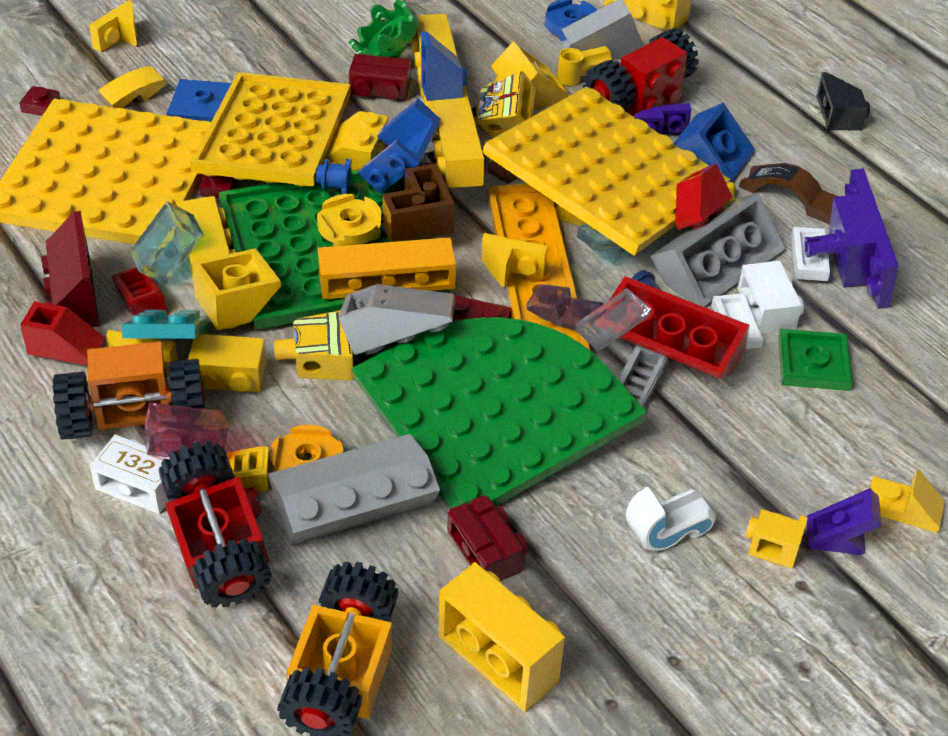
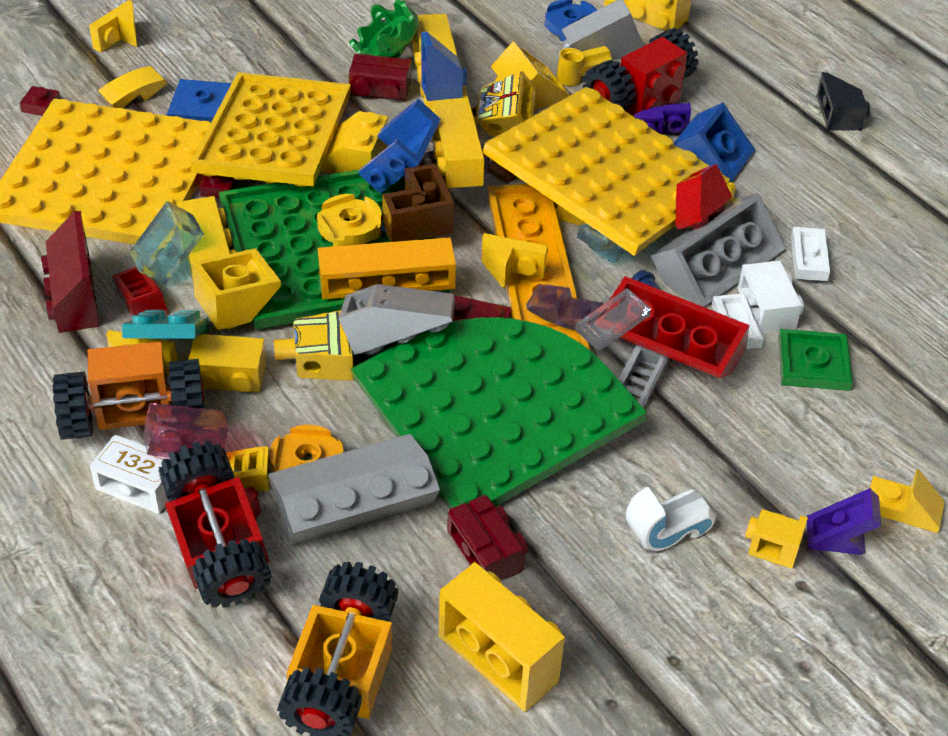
(58, 334): red slope -> none
(335, 175): blue brick -> none
(801, 182): reddish brown piece -> none
(859, 242): dark purple brick -> none

